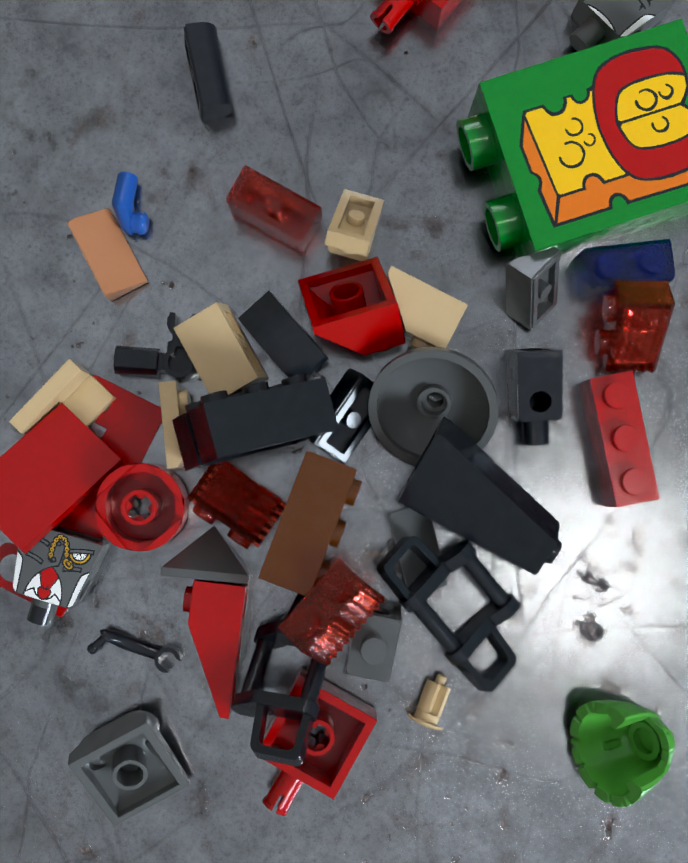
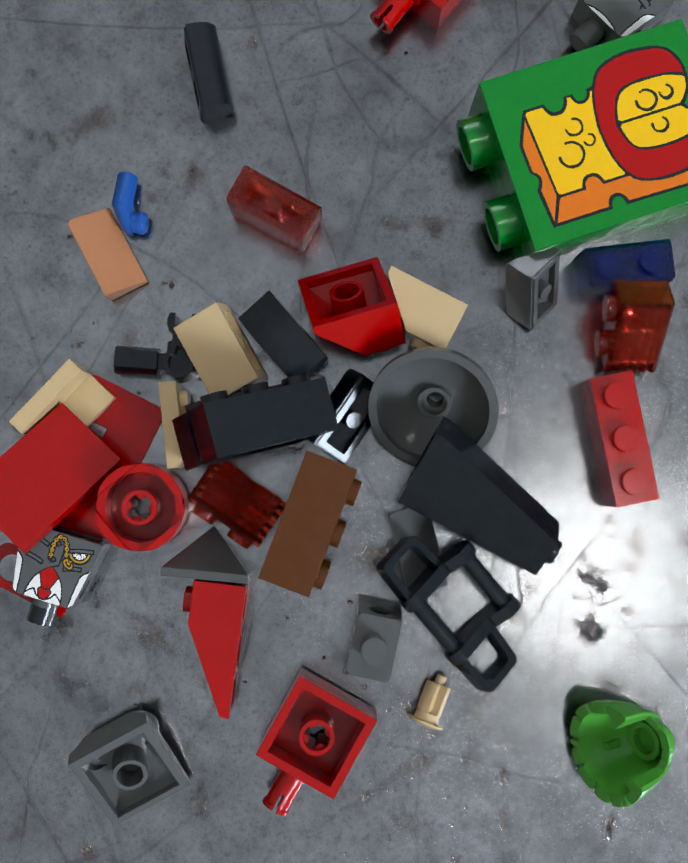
(136, 646): black piece -> none
(260, 703): black bar -> none
(331, 612): clear red brick -> none
(354, 225): tan slope -> none
(532, 372): black torso -> none

